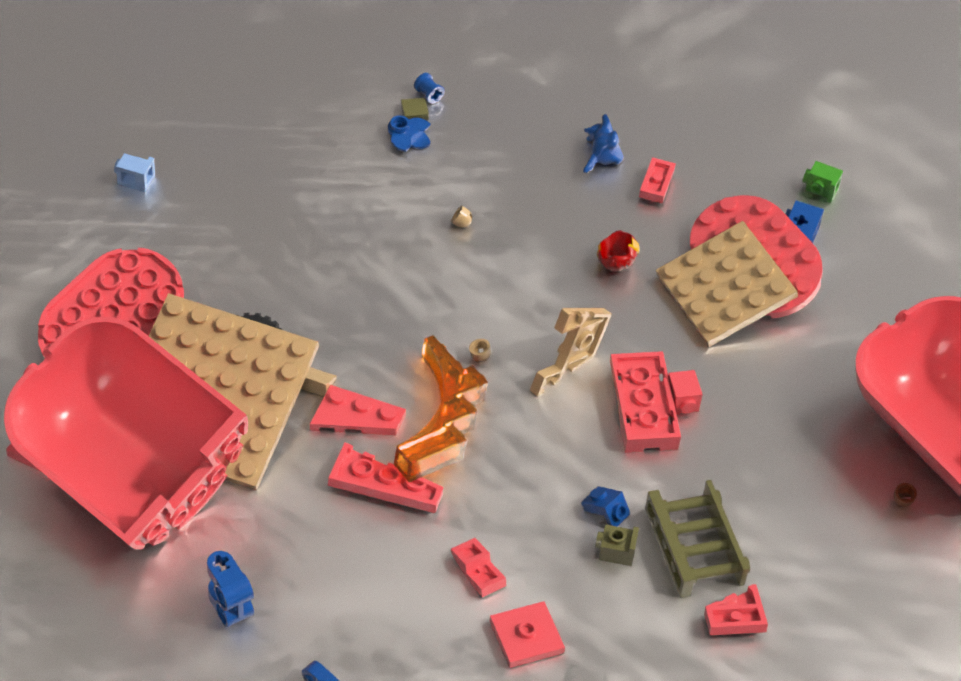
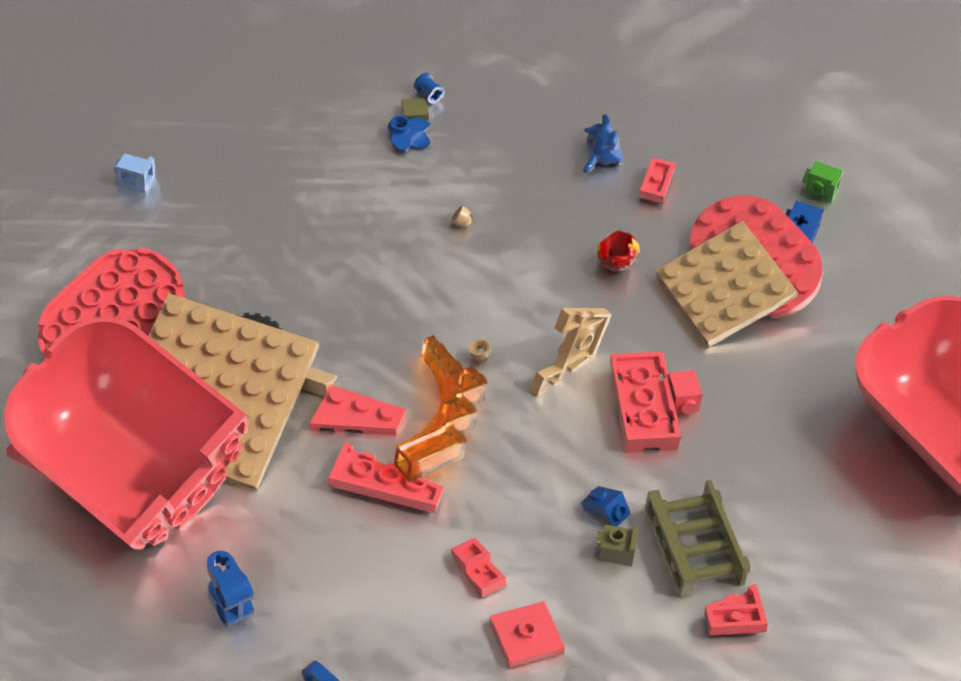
(905, 490): copper hinge -> none

